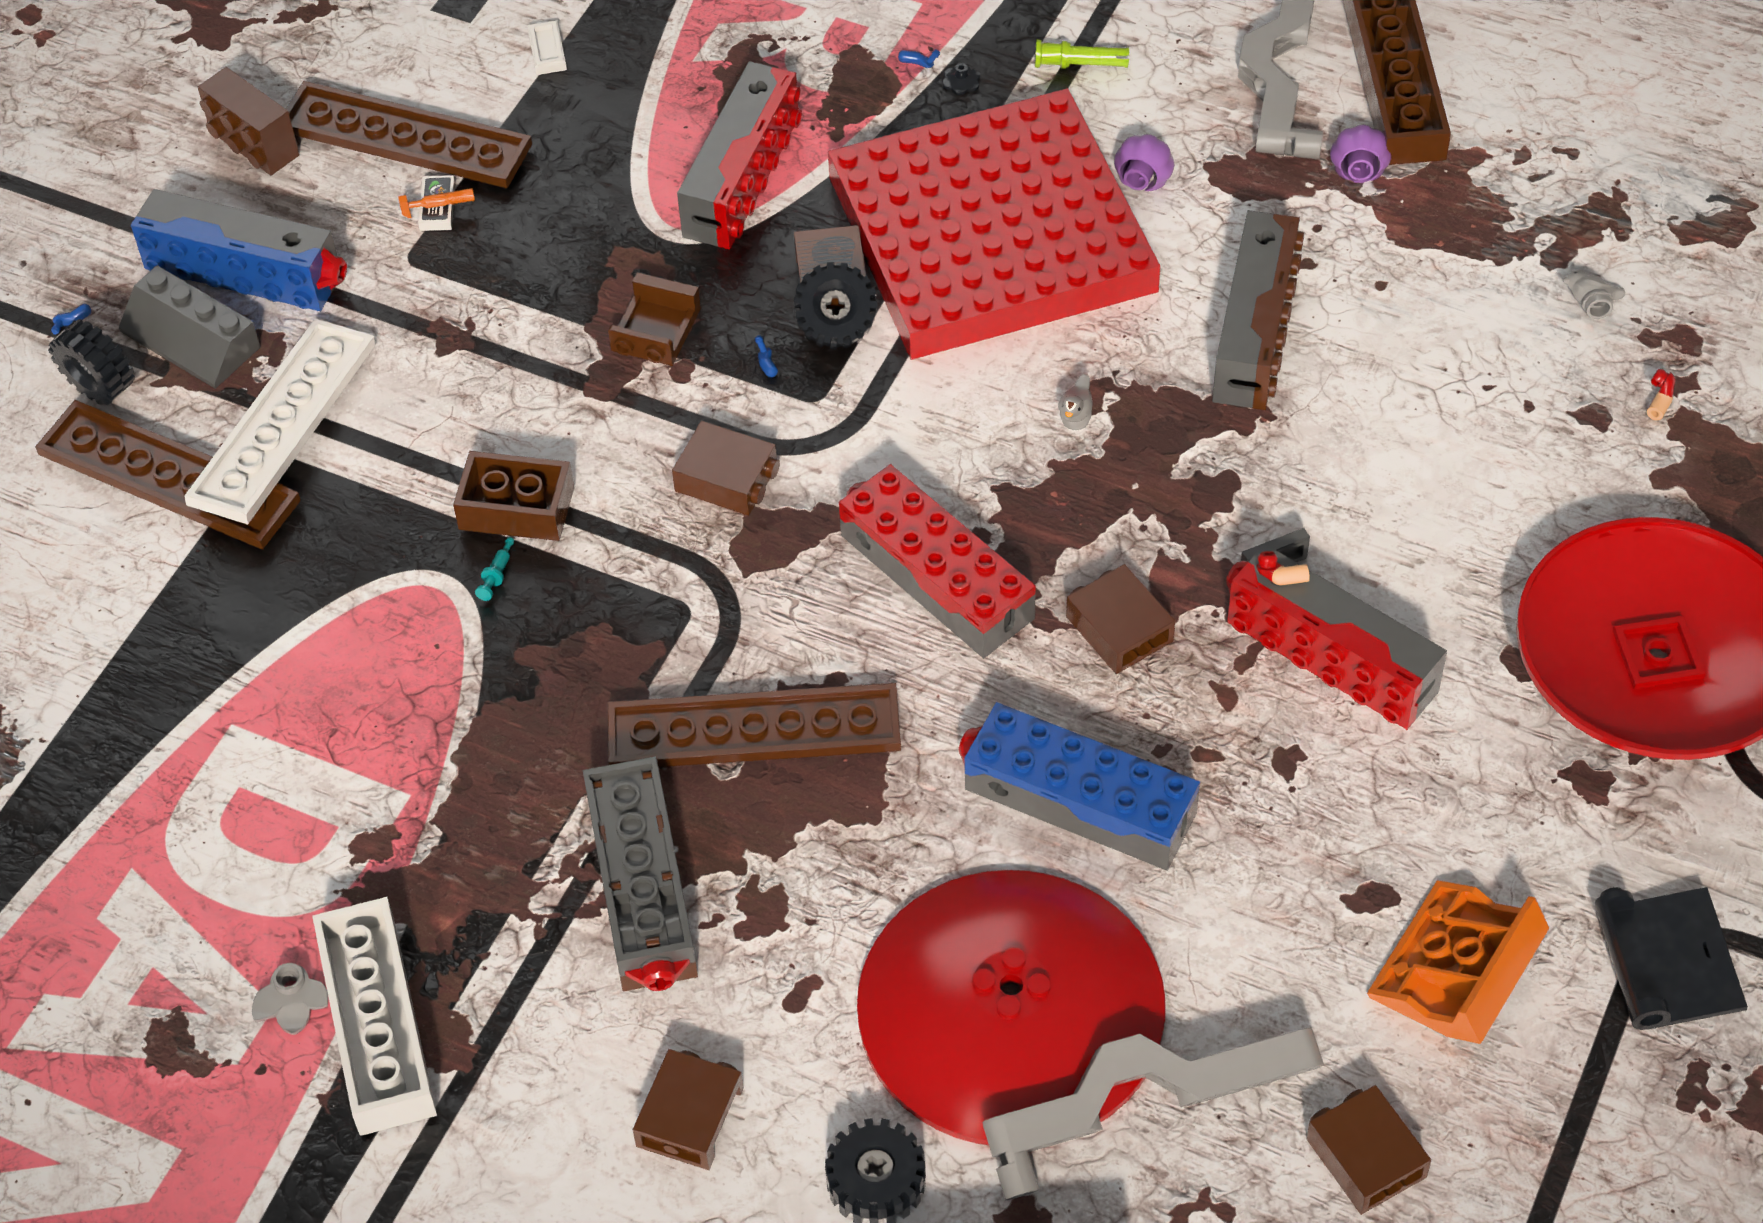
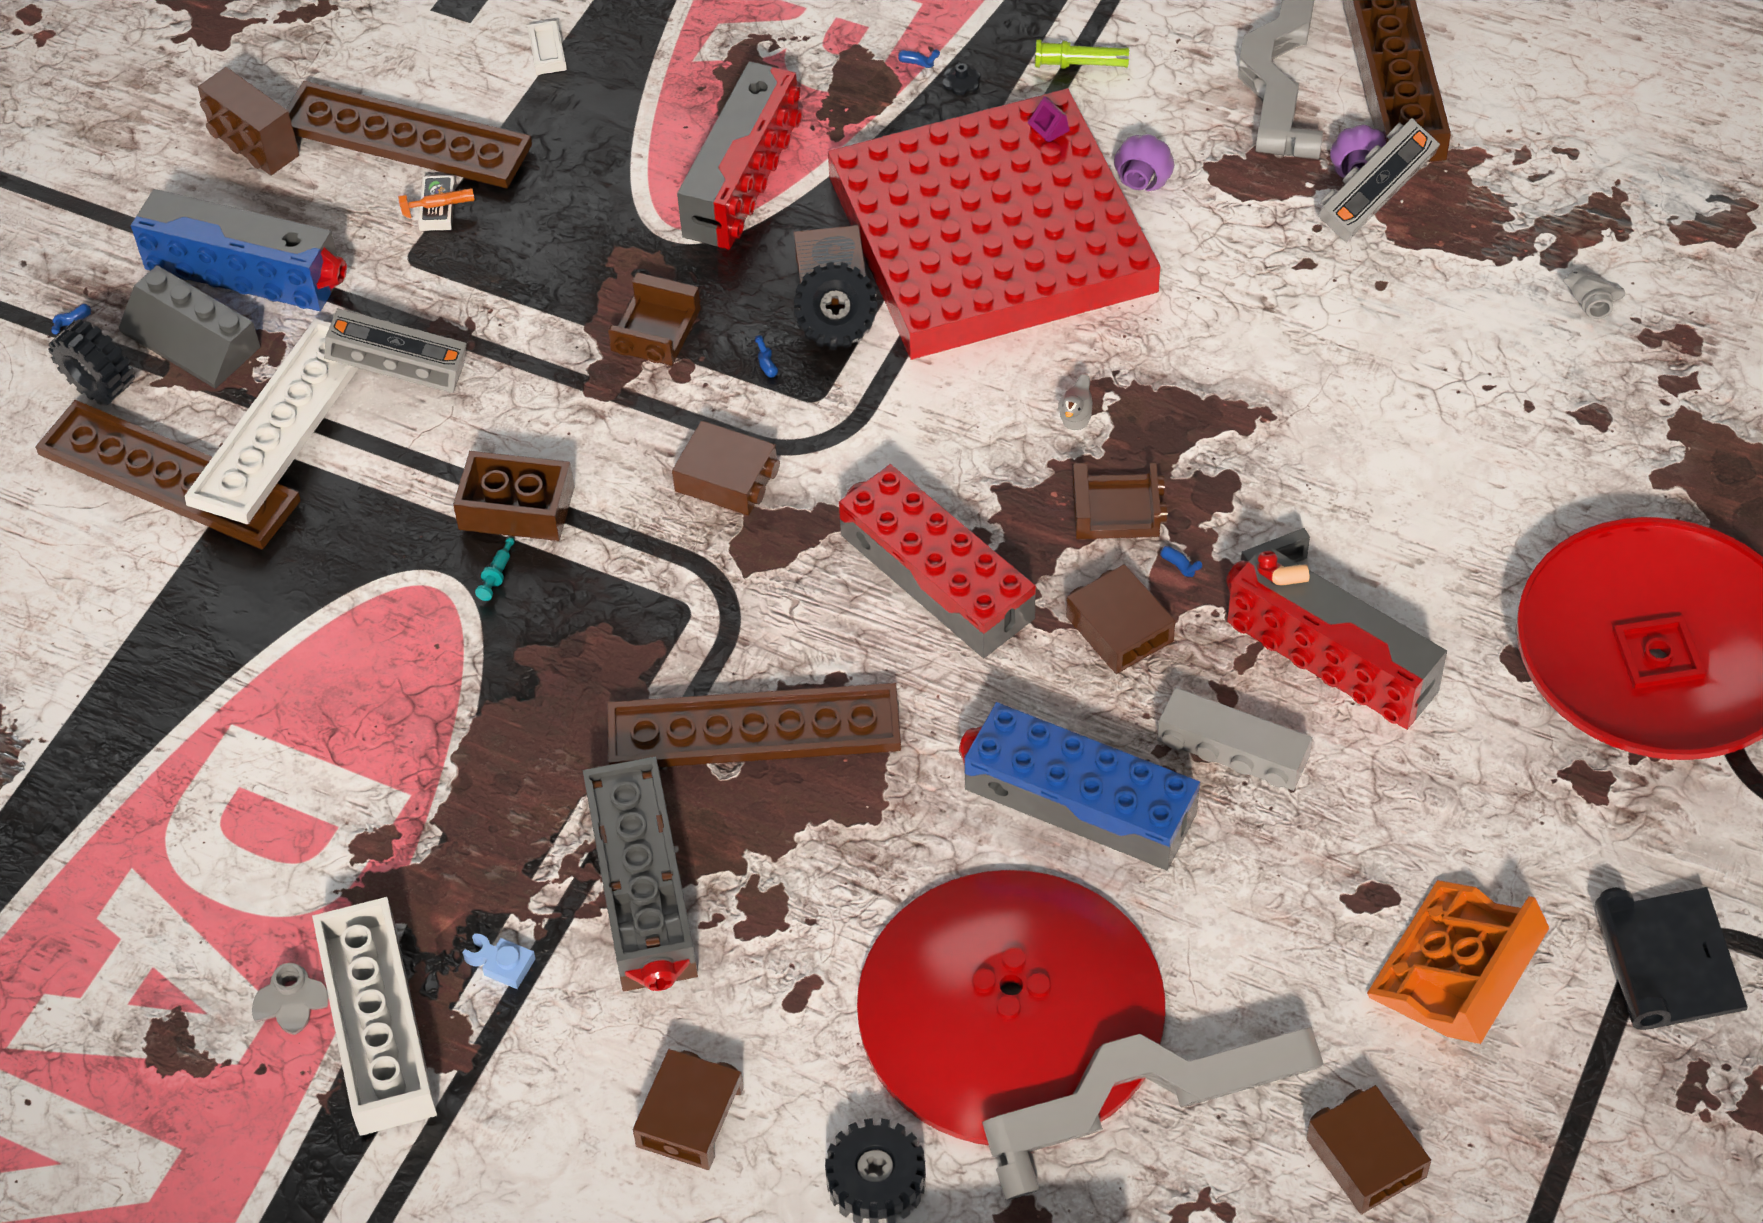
(395, 350): none -> light grey brick
(502, 962): none -> light blue plate
(1049, 120): none -> magenta slope
(1118, 504): none -> reddish brown panel
(1180, 561): none -> blue piece
(1234, 739): none -> light grey brick
(1258, 310): piece -> none
(1378, 179): none -> light grey brick
(1664, 396): arm -> none

